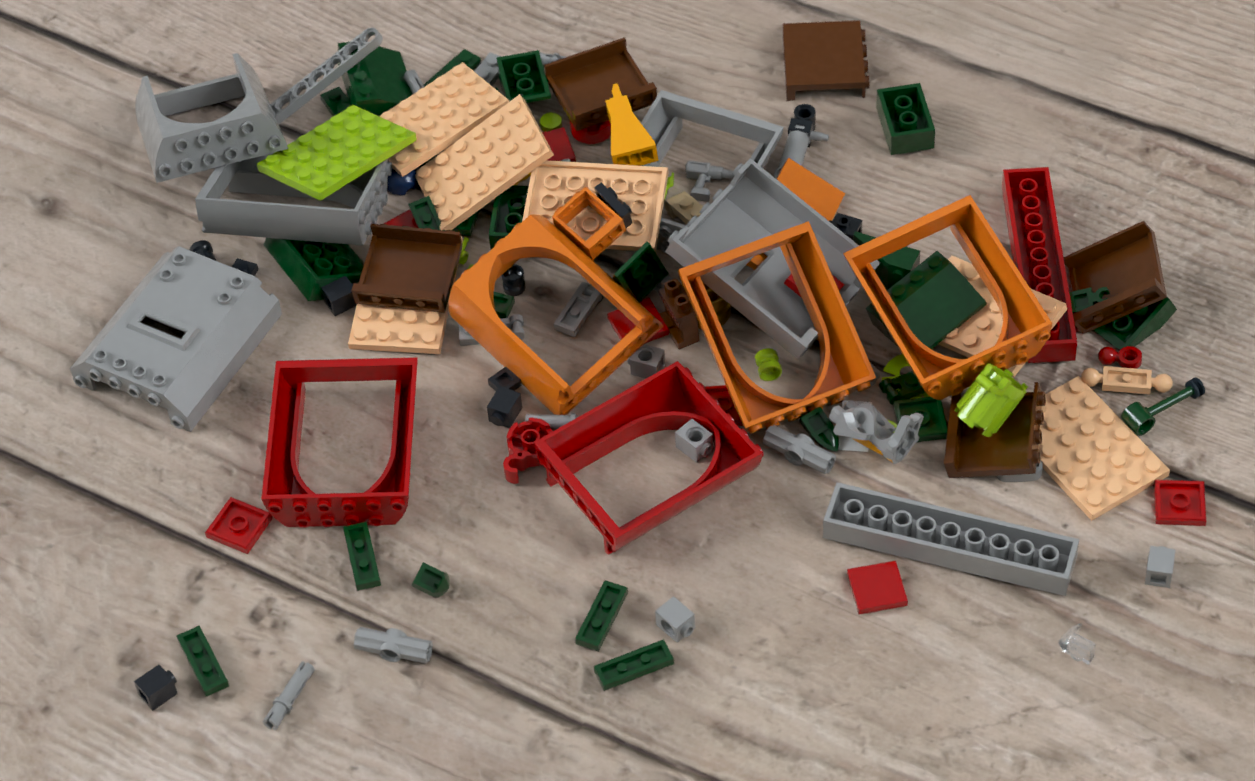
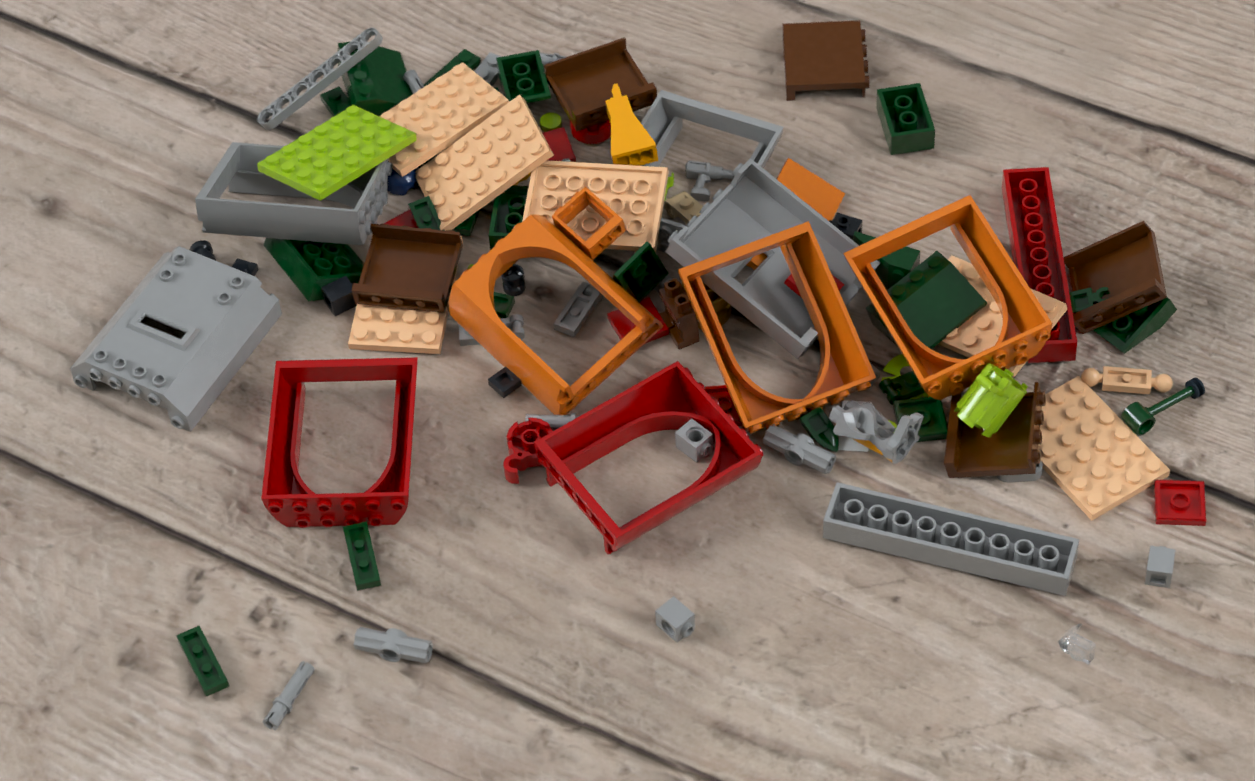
(156, 687): black brick -> none
(189, 148): light grey panel -> none
(238, 525): red tile -> none
(431, 581): dark green plate -> none
(464, 254): lime hand -> none
(504, 407): black brick -> none
(601, 615): dark green plate -> none
(609, 197): black plate -> none
(633, 665): dark green plate -> none
(647, 361): light grey brick -> none
(768, 364): lime wheel -> none
(800, 135): piece -> none
(877, 587): red tile -> none
(1127, 357): red plate -> none

